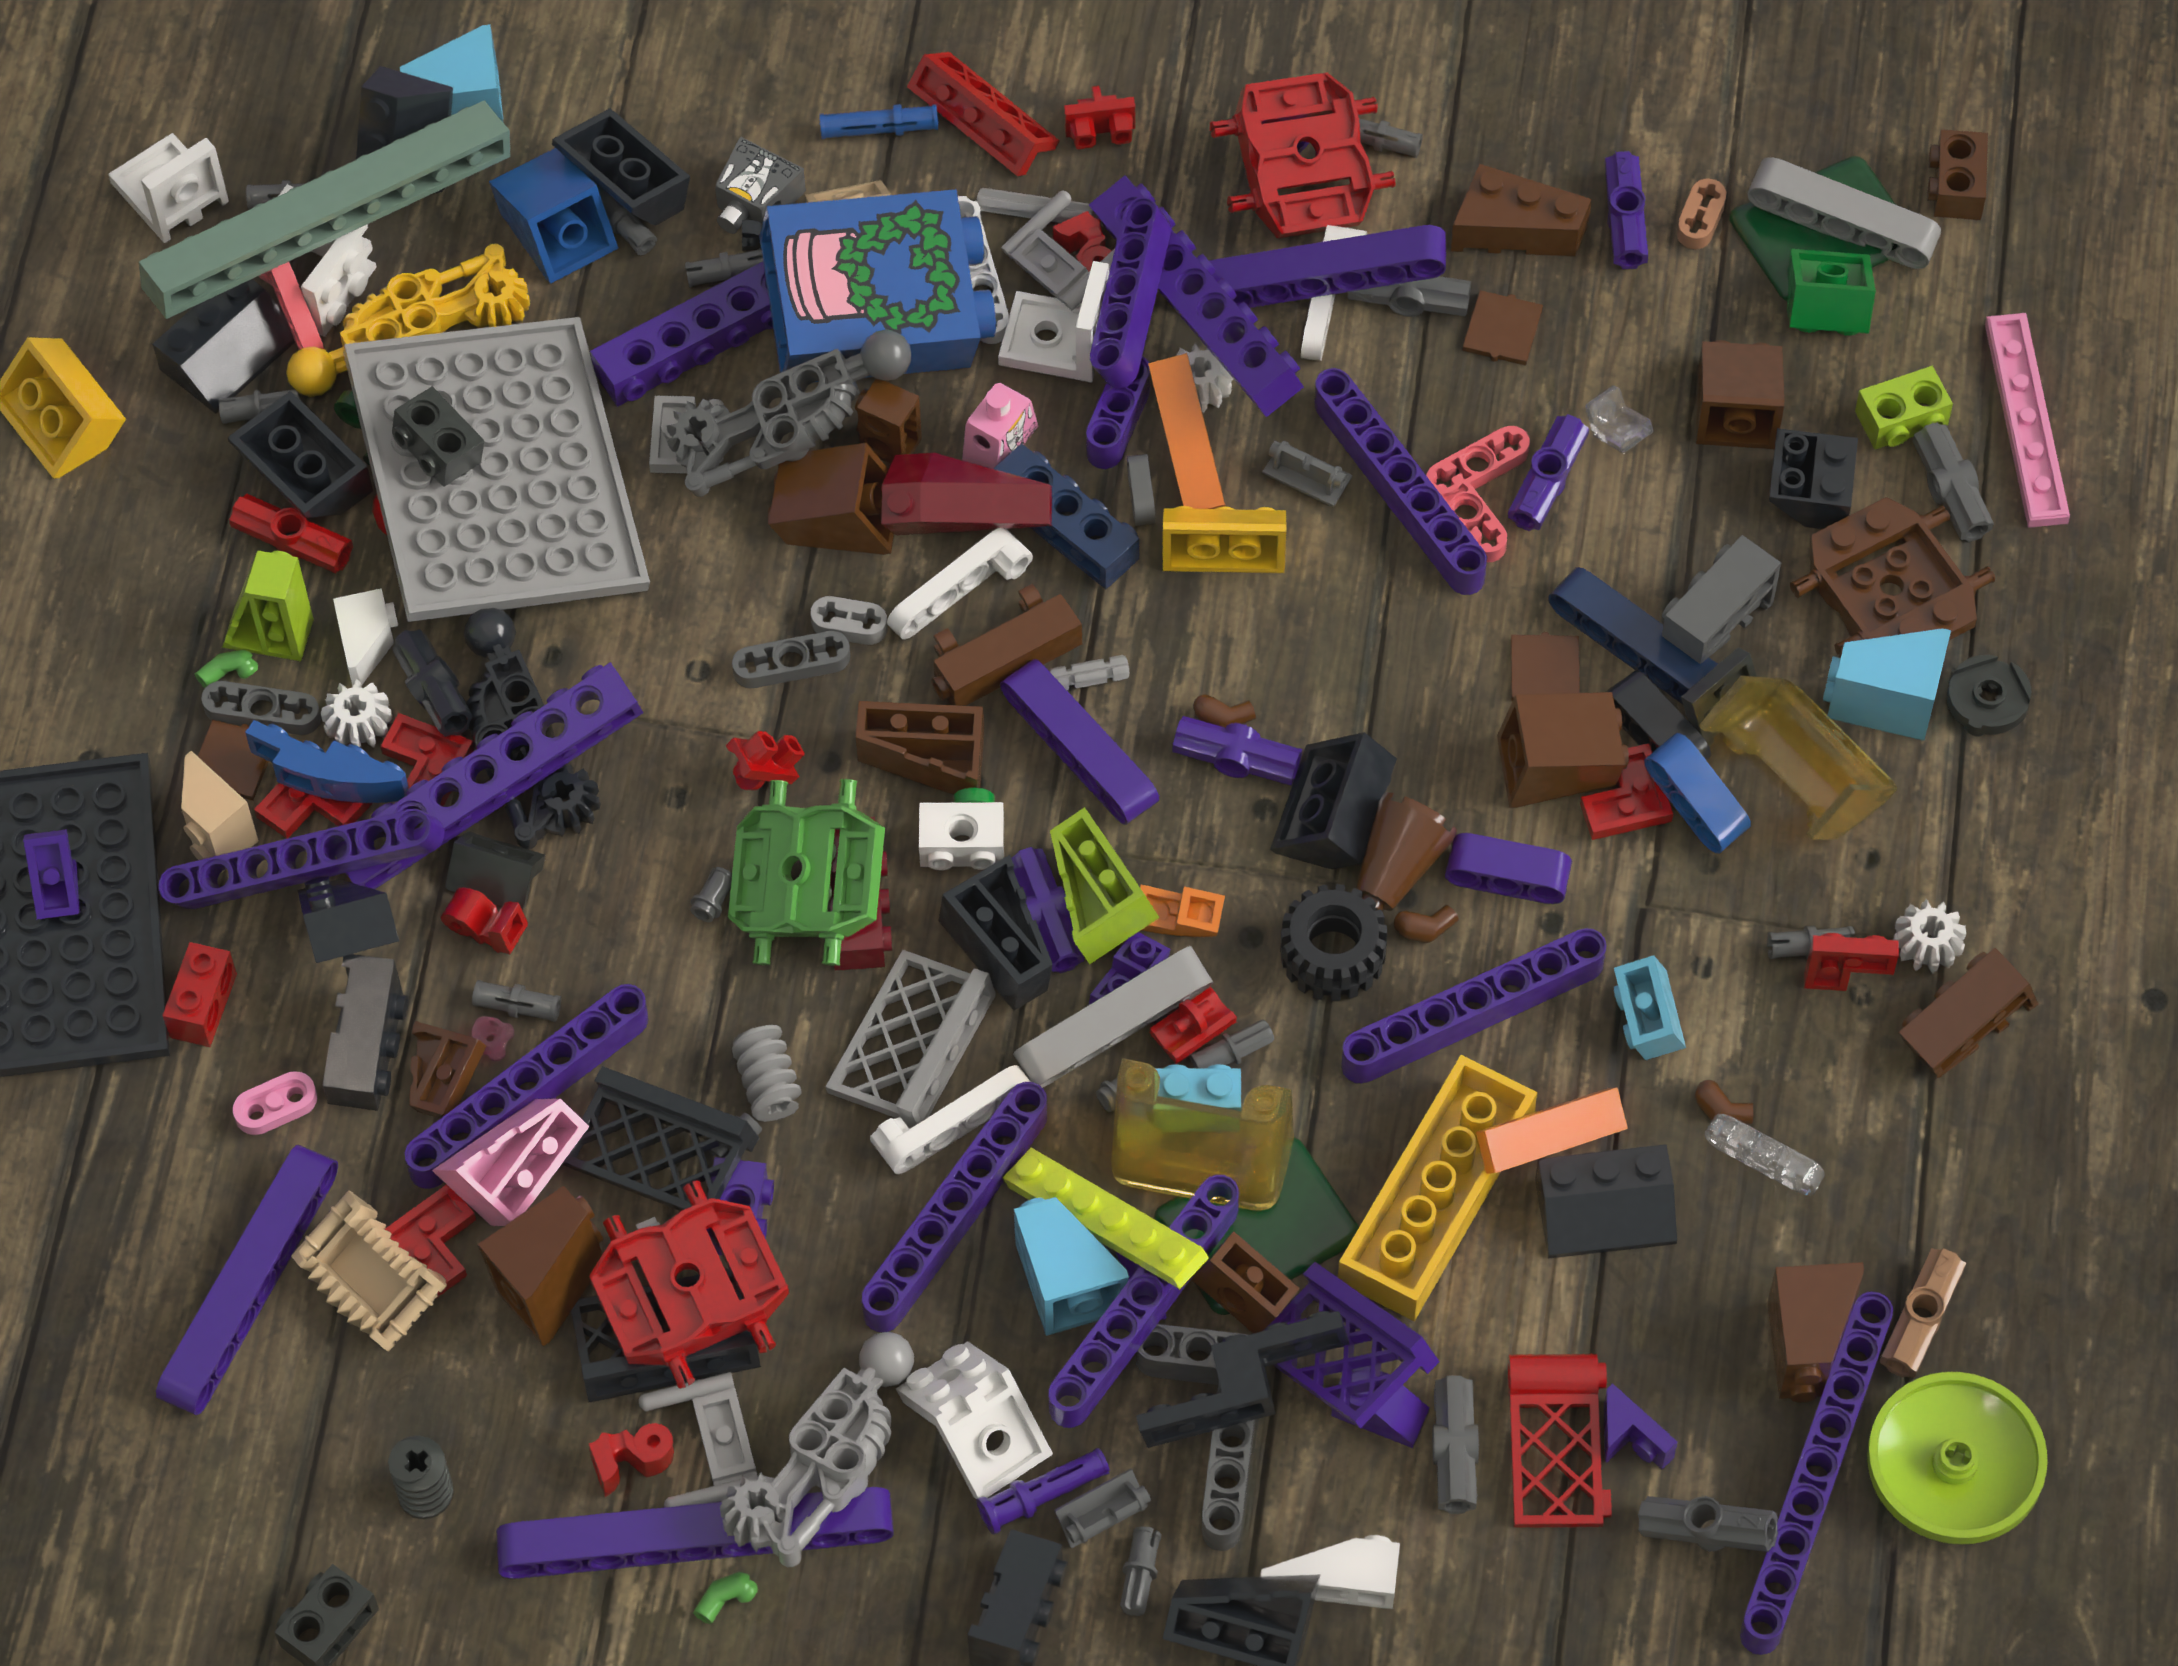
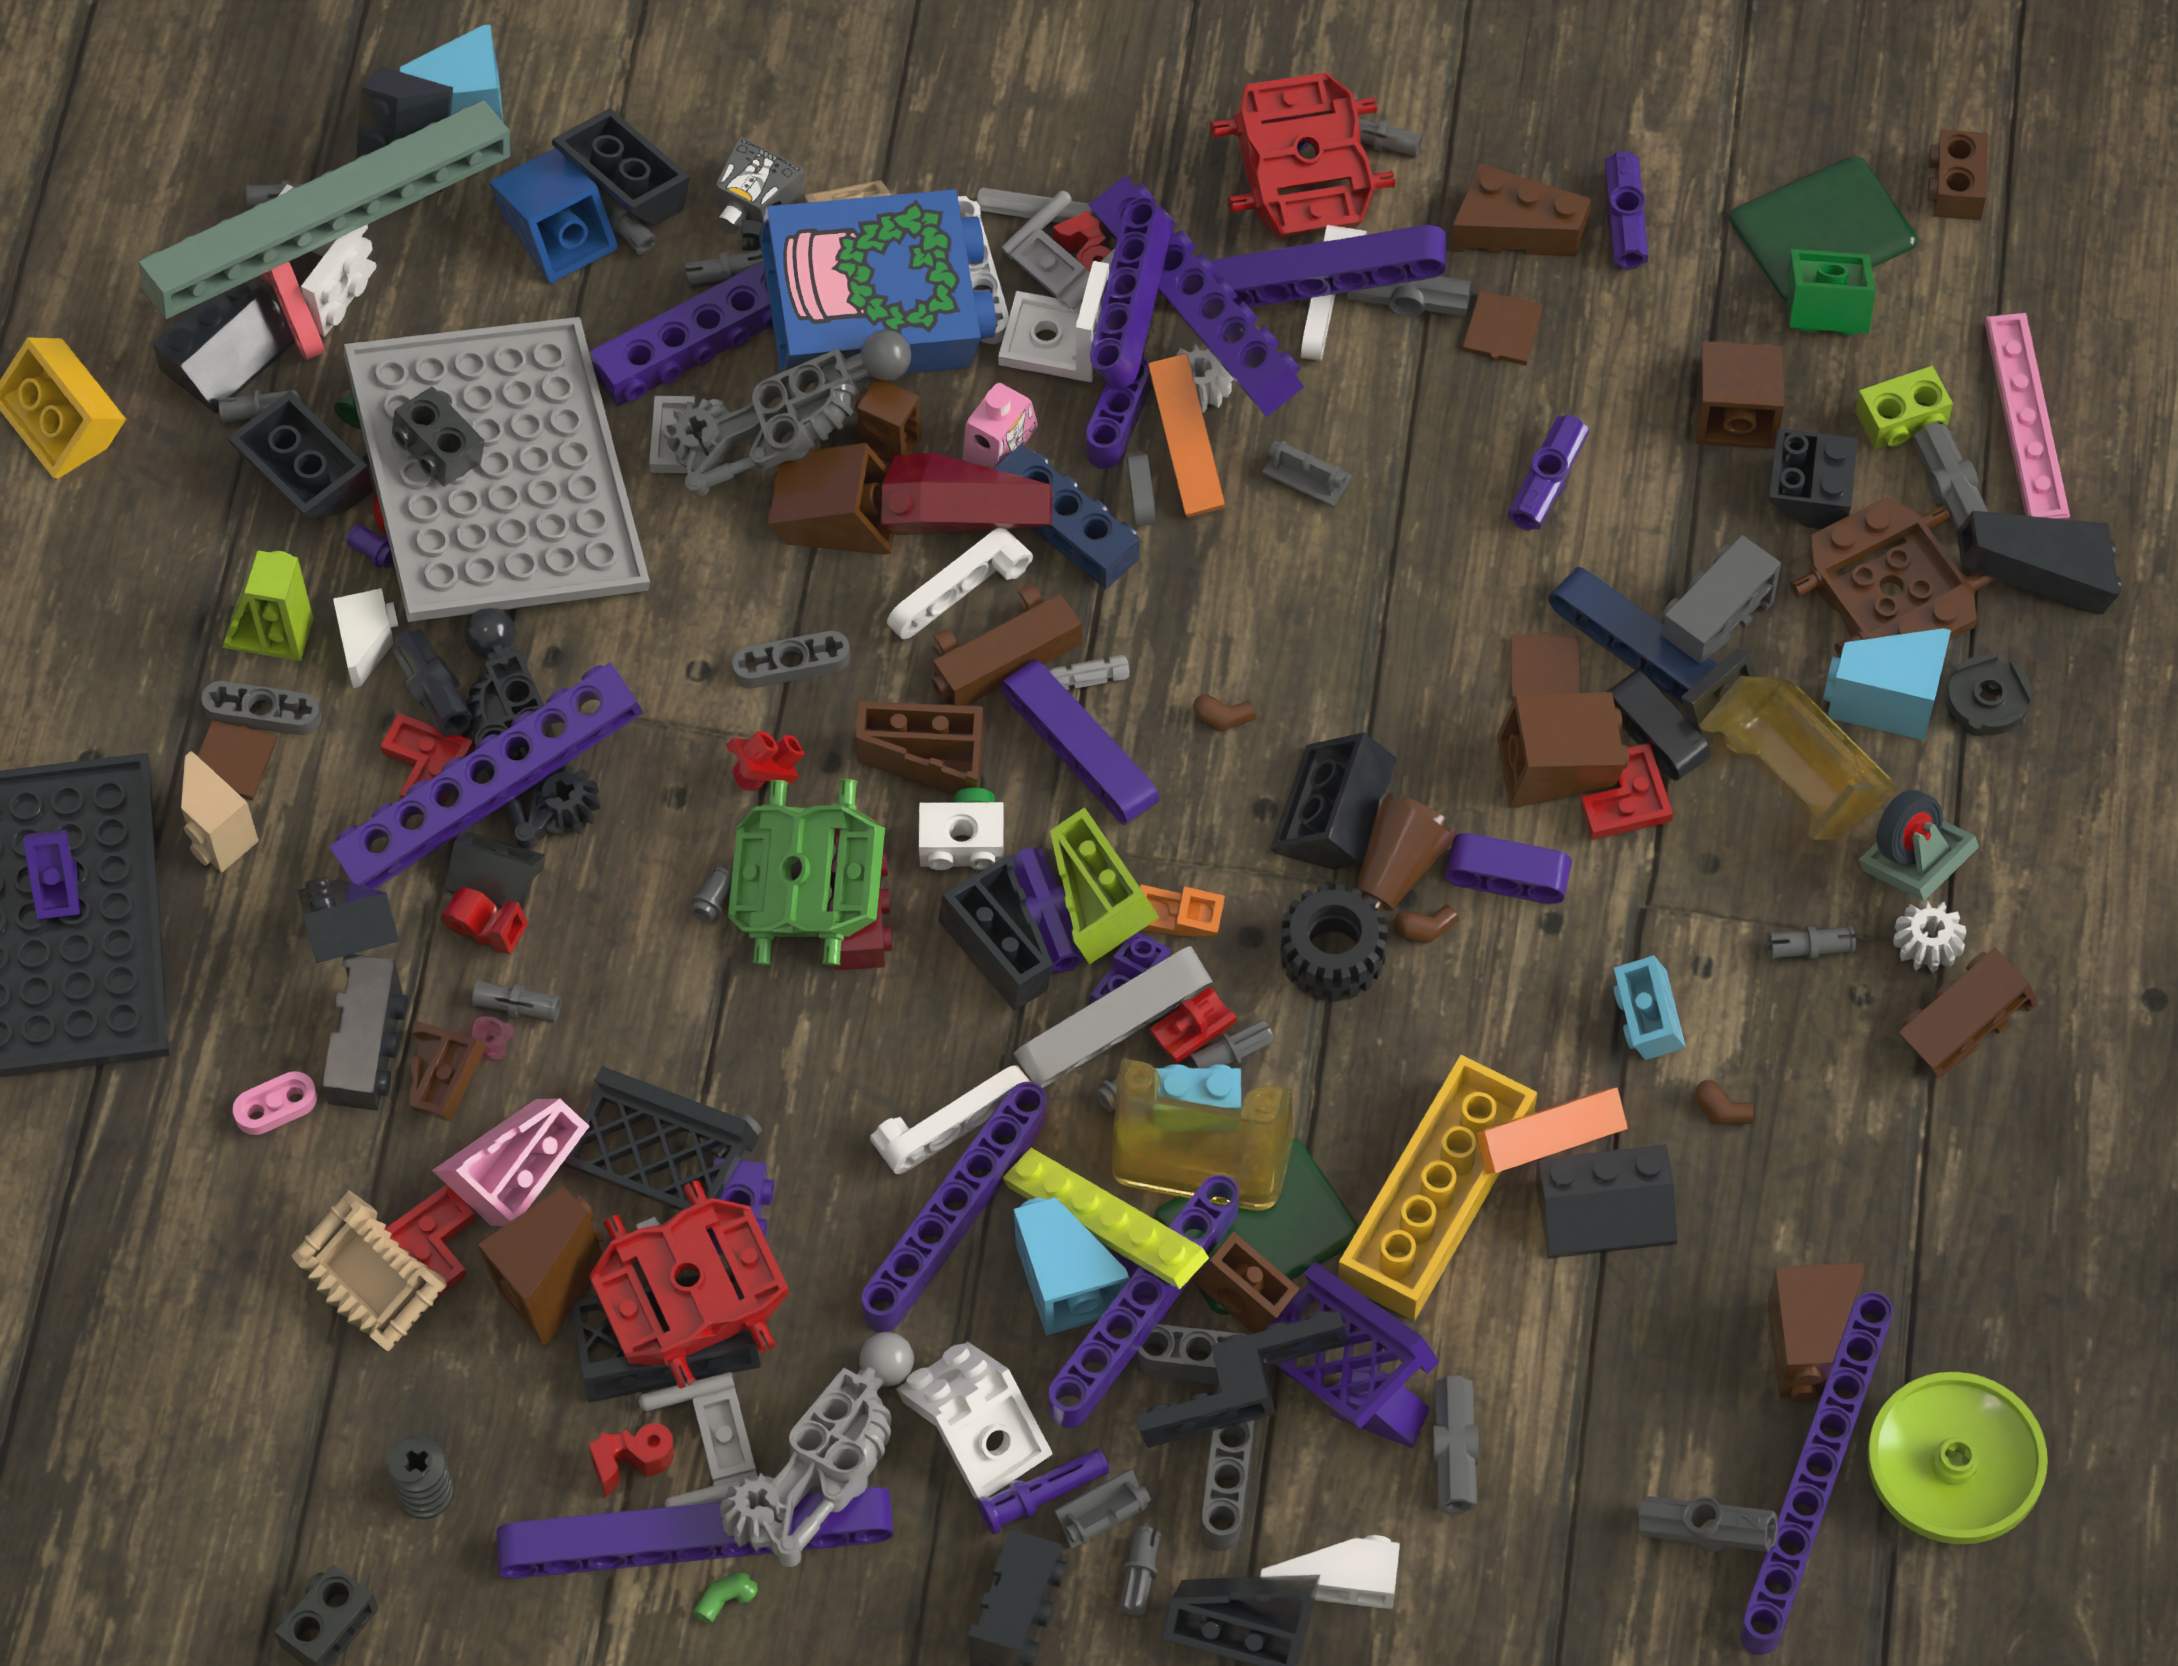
(171, 183): white bracket -> none
(199, 994): red brick -> none
(224, 663): bright green arm -> none
(247, 1280): dark purple beam -> none
(273, 523): red piece -> none
(282, 859): dark purple beam -> none
(288, 808): red plate -> none
(337, 774): blue slope -> none
(364, 702): white gear -> none
(370, 545): none -> dark purple pin
(414, 308): yellow arm -> none
(533, 1067): dark purple beam -> none
(766, 1073): light grey piece -> none
(850, 619): light grey beam -> none
(879, 121): blue pin -> none
(945, 1047): light grey fence -> none
(980, 111): red fence -> none
(1097, 116): red hips -> none
(1224, 540): yellow slope -> none
(1237, 750): dark purple piece -> none
(1400, 497): dark purple beam -> none
(1462, 1021): dark purple beam -> none
(1464, 484): coral beam -> none
(1561, 1383): red piece -> none
(1615, 422): clear bracket -> none
(1627, 1423): dark purple slope -> none
(1694, 211): nougat beam -> none
(1697, 793): beam -> none
(1764, 1154): clear beam -> none
(1836, 956): red plate -> none
(1843, 212): light grey beam -> none
(1914, 1333): medium nougat piece -> none
(1916, 846): none -> plate
(2044, 555): none -> black slope

